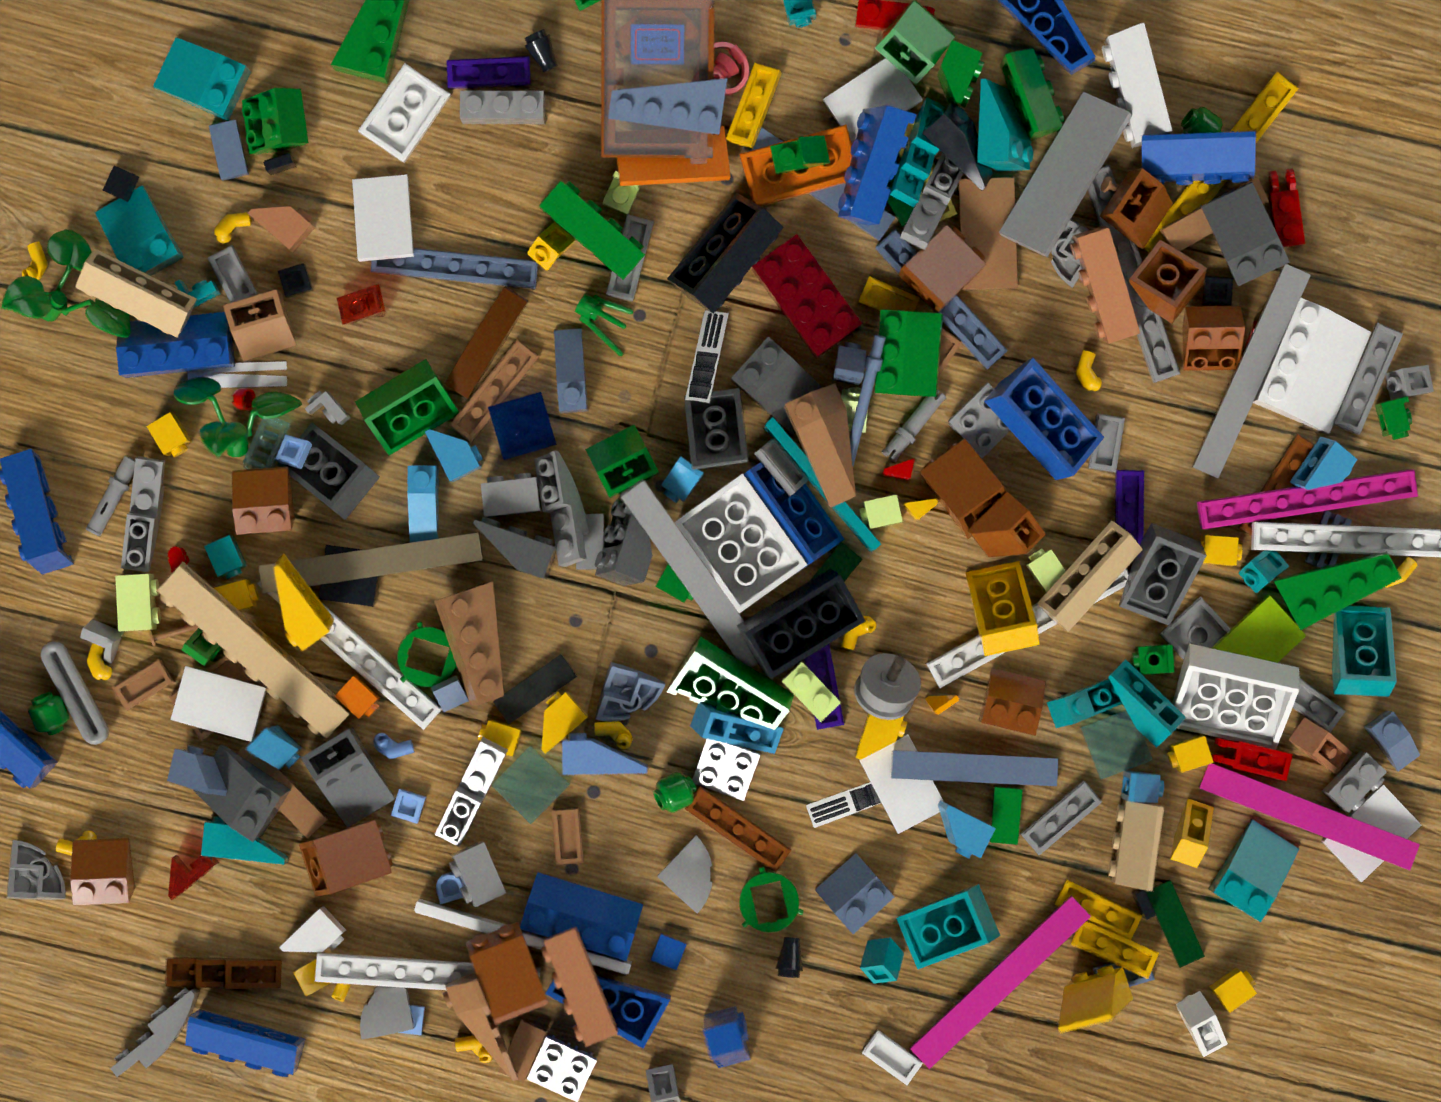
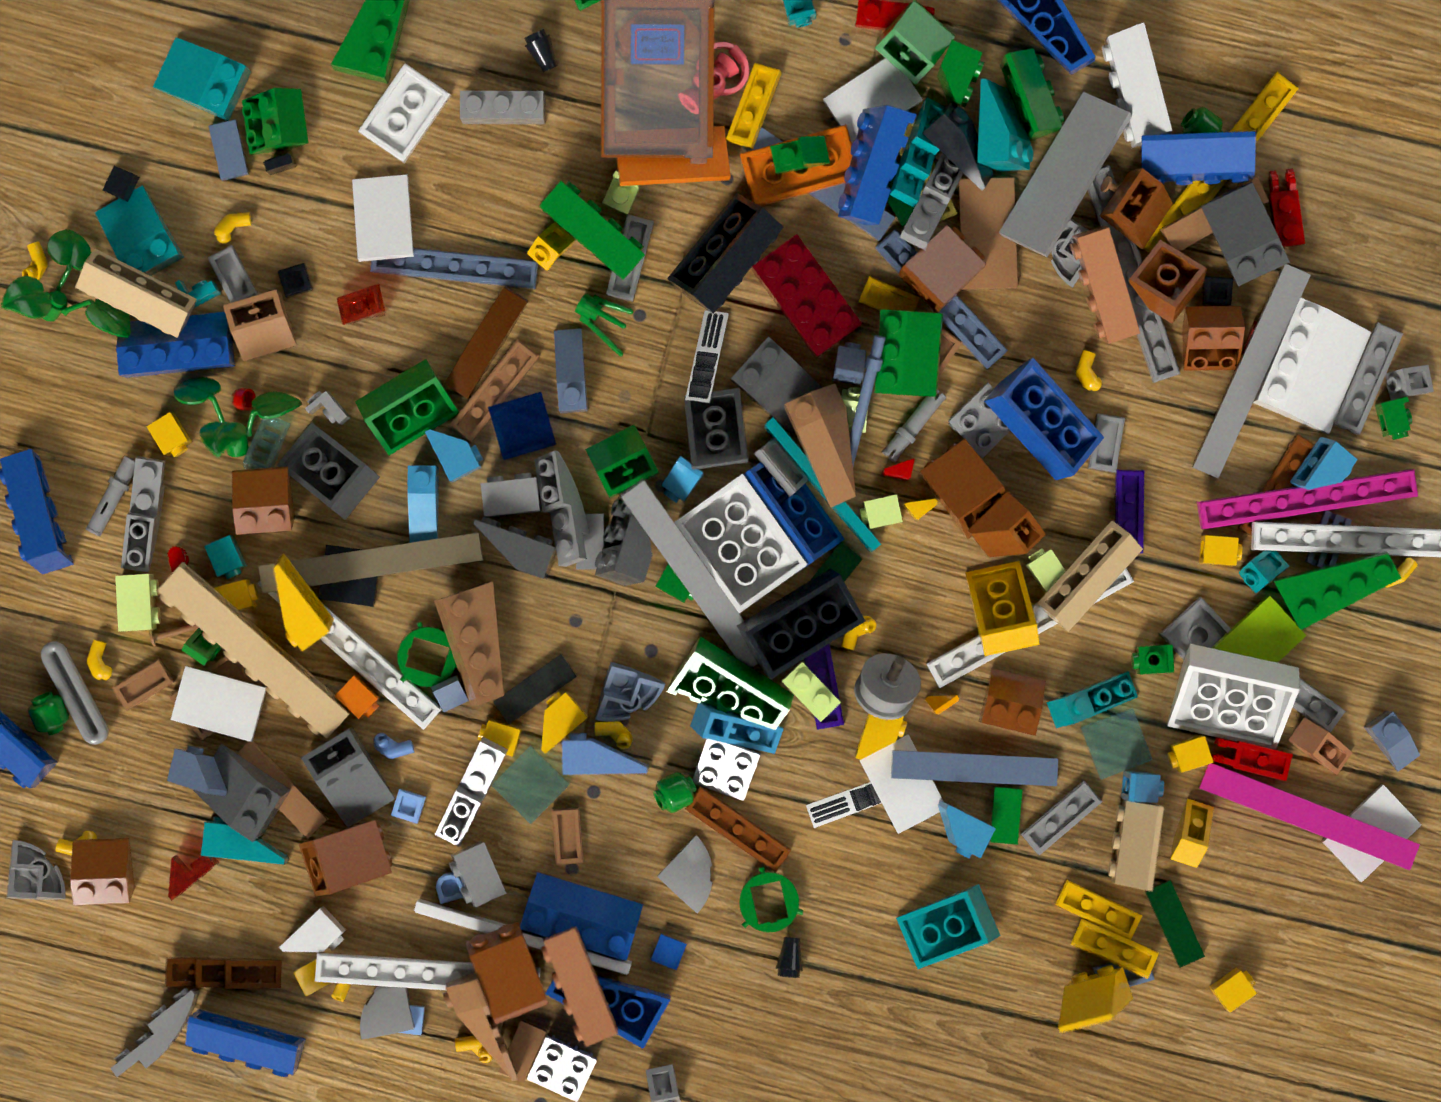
(103, 636): light grey tile -> none
(242, 380): white sticker -> none
(275, 747): dark azure slope -> none
(285, 224): nougat slope -> none
(293, 451): light blue tile -> none
(488, 72): dark purple tile -> none
(680, 105): sand blue wing -> none
(726, 1036): blue wedge -> none
(854, 893): sand blue slope -> none
(882, 960): teal panel -> none
(892, 1057): white tile -> none
(1000, 982): dark pink tile -> none
(1143, 903): black tile -> none
(1147, 707): teal slope -> none
(1162, 574): dark grey slope -> none
(1201, 1023): white slope -> none
(1254, 870): teal slope -> none
(1354, 782): light grey brick -> none
(1363, 652): teal slope -> none

